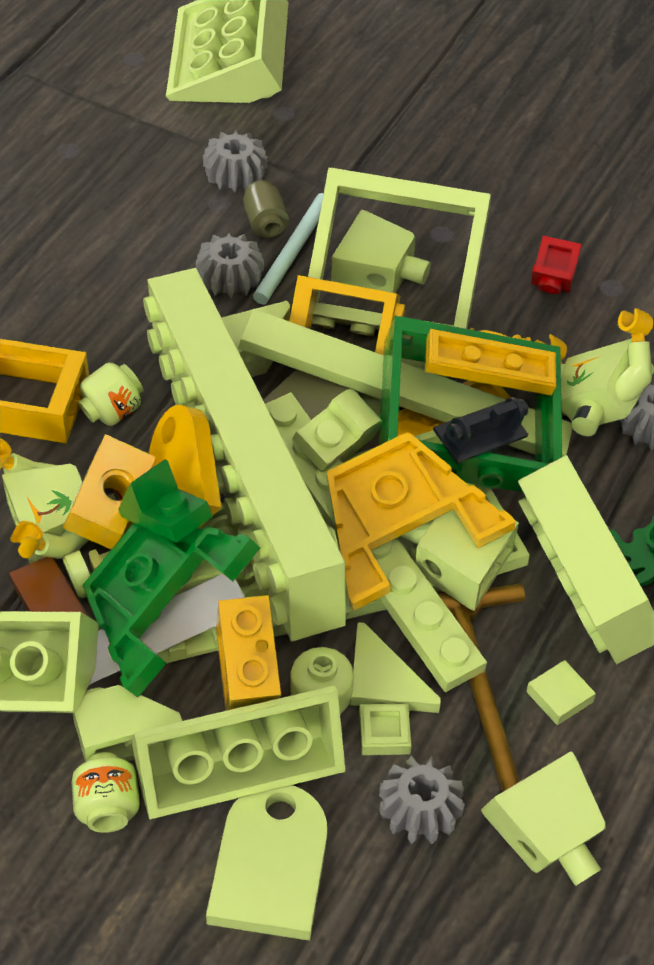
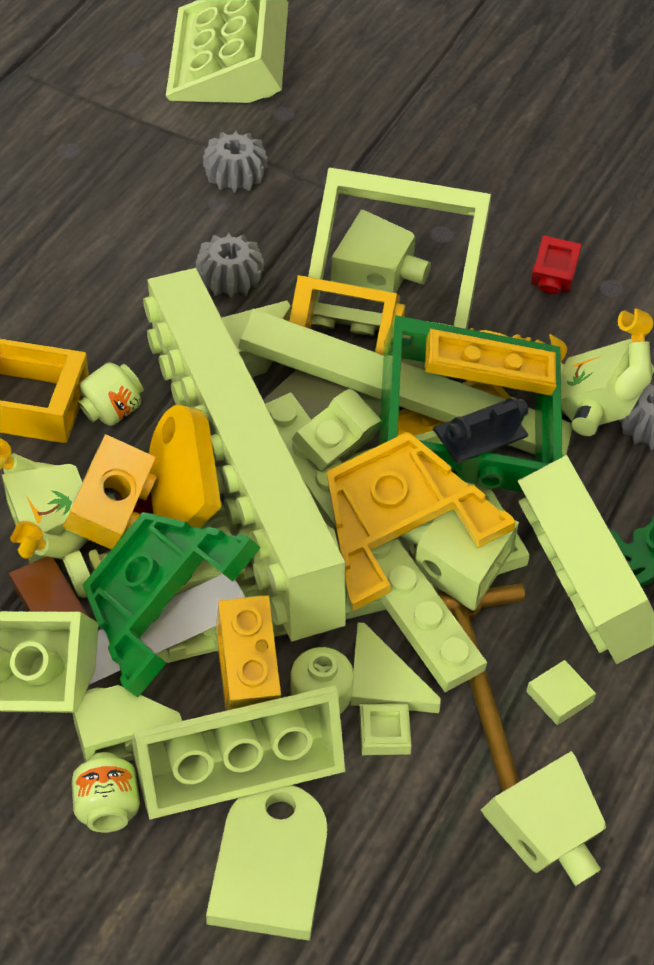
(162, 507): green slope -> none
(265, 209): olive brick -> none
(289, 252): light aqua bar -> none
(421, 799): light grey gear -> none

